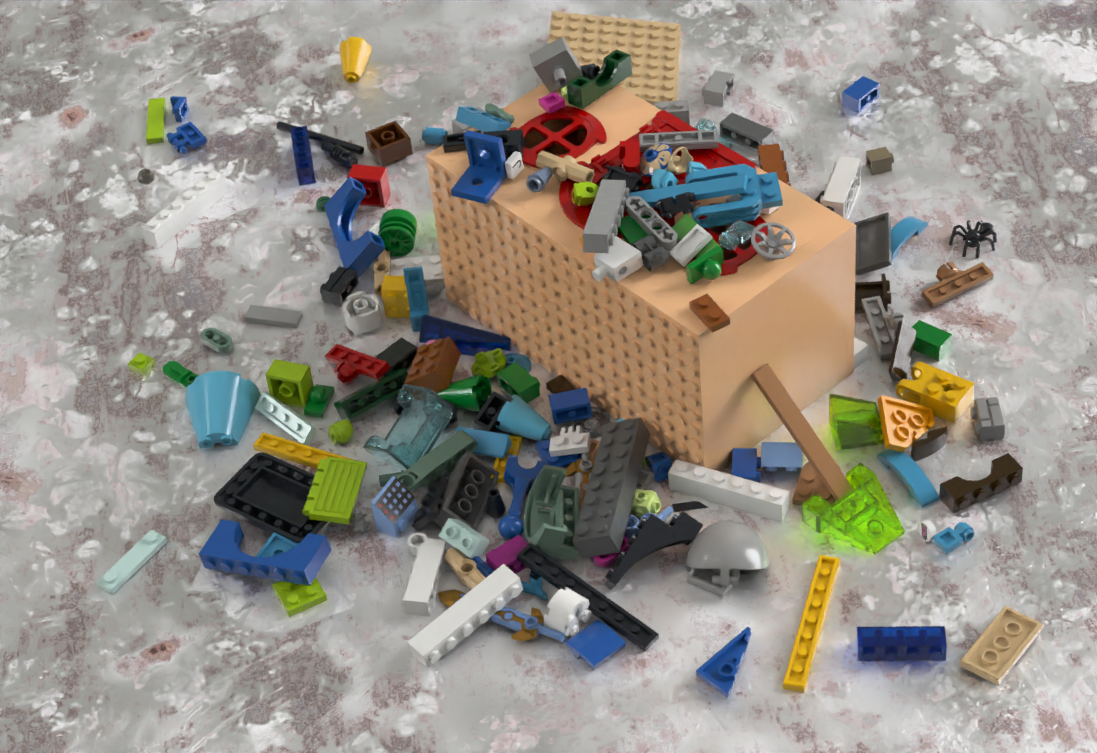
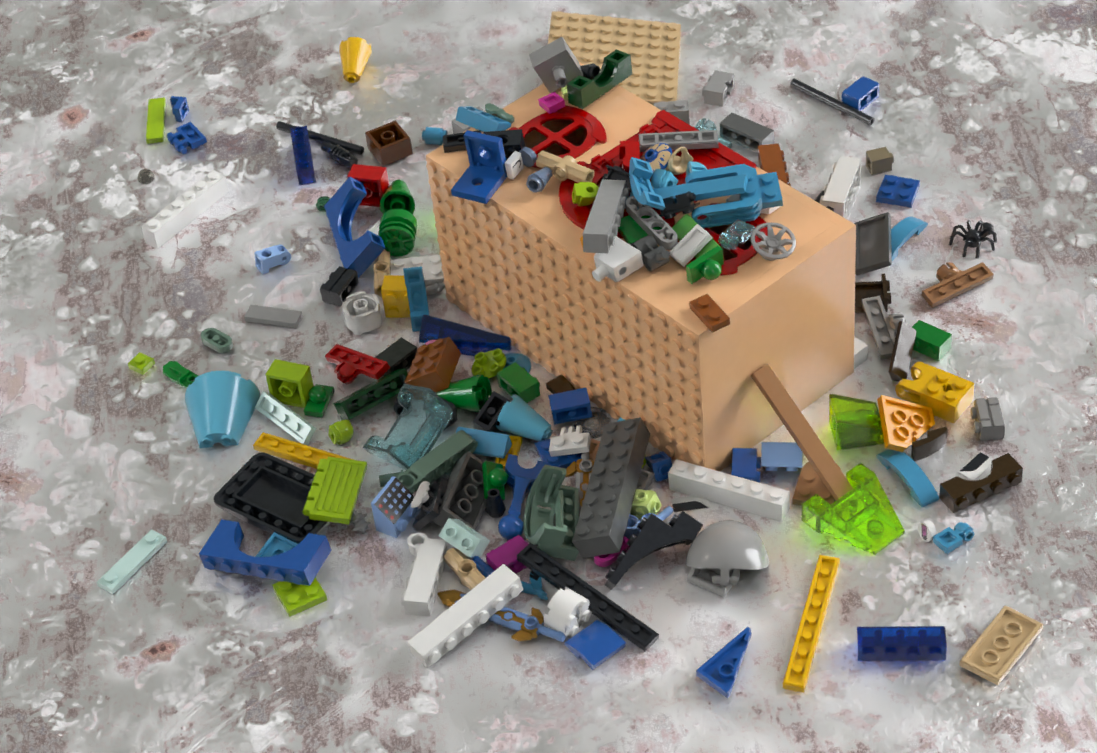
(271, 257): none -> light blue leg
(397, 197): none -> green cone
(421, 495): none -> white piece
(494, 477): none -> green tile
(528, 156): none -> sand blue tile
(640, 174): none -> dark azure slope
(832, 101): none -> black piece
(898, 191): none -> blue plate
(976, 466): none -> sticker

